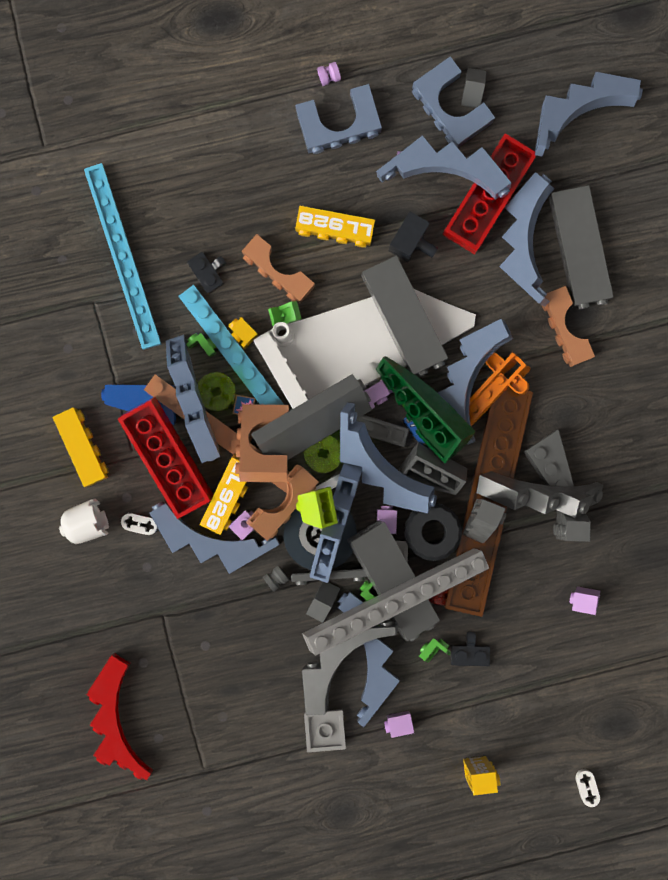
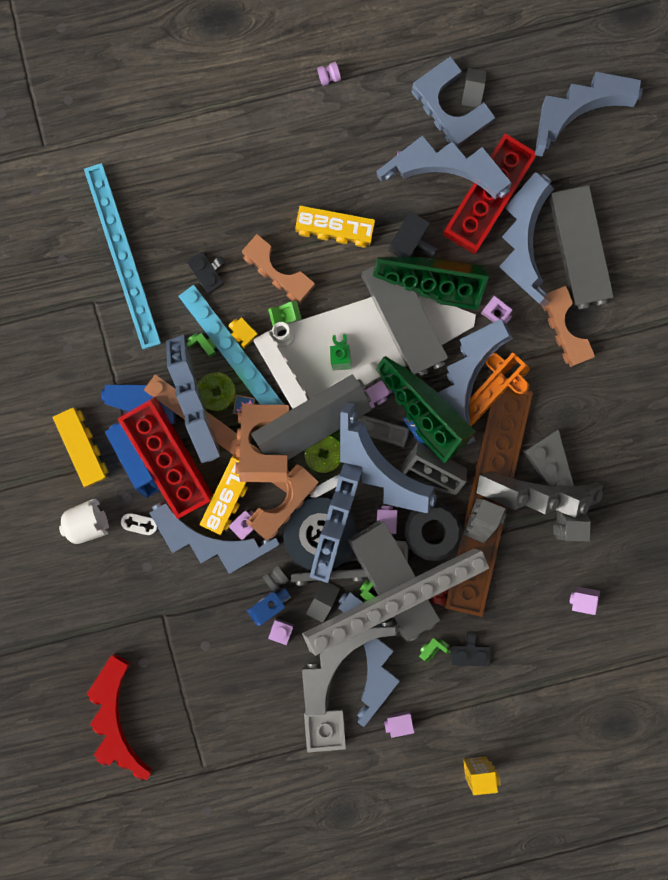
(131, 461): none -> blue slope
(261, 612): none -> blue torso
(280, 631): none -> lavender brick
(317, 508): lime torso -> none
(319, 137): sand blue arch -> none
(340, 354): none -> green brick
(439, 279): none -> dark green wedge
(496, 304): none -> lavender brick
(591, 786): white beam -> none

